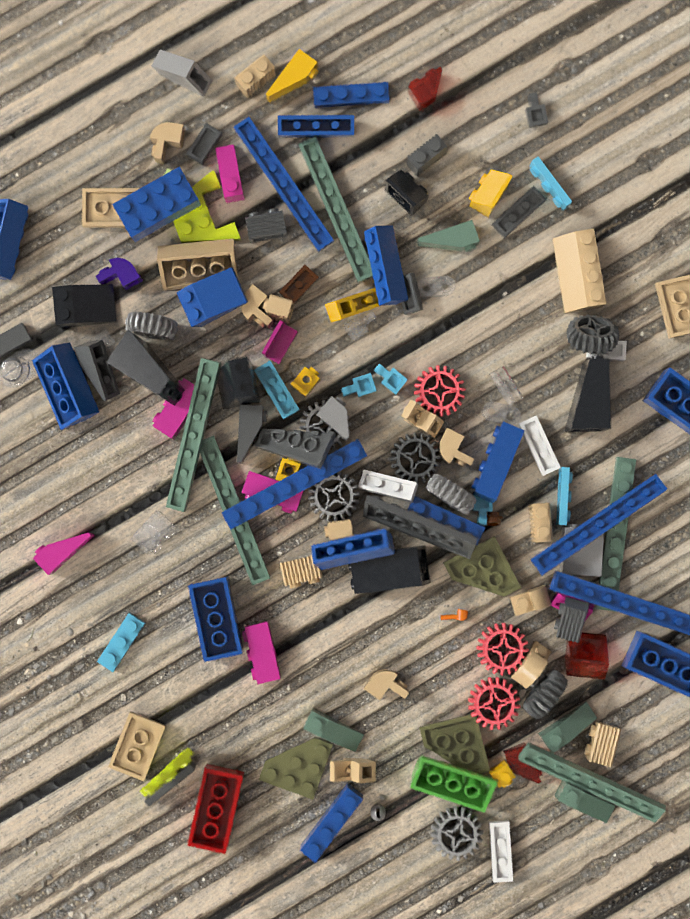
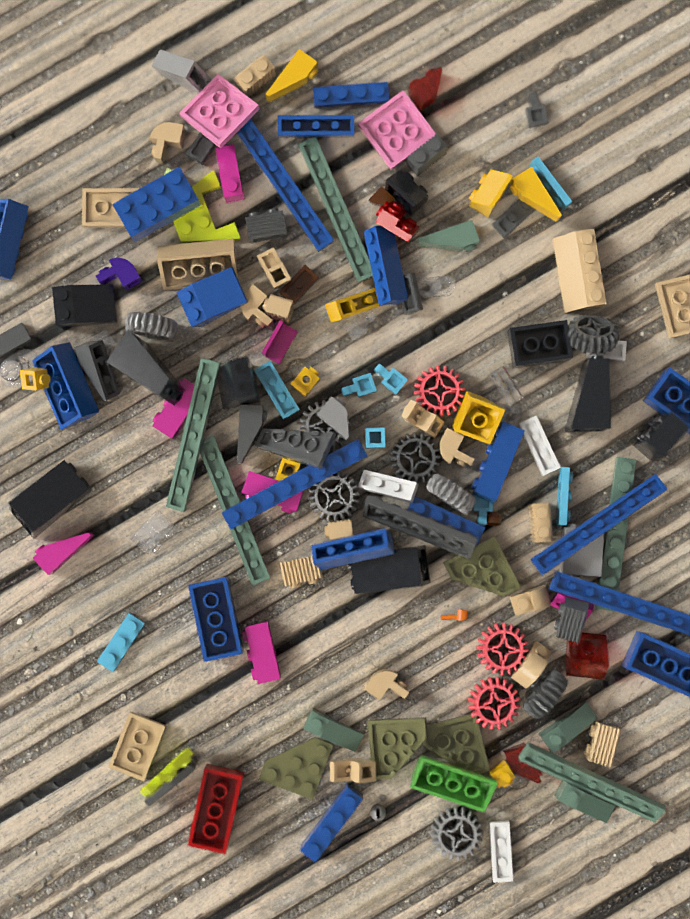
(40, 378): none -> yellow brick
(48, 498): none -> black slope
(219, 111): none -> bright pink plate
(274, 268): none -> tan brick
(375, 438): none -> medium azure brick
(381, 197): none -> reddish brown tile
(392, 218): none -> red plate
(394, 742): none -> olive plate
(396, 130): none -> bright pink plate
(478, 417): none -> yellow slope
(532, 192): none -> yellow slope
(539, 344): none -> black brick
(660, 436): none -> black brick

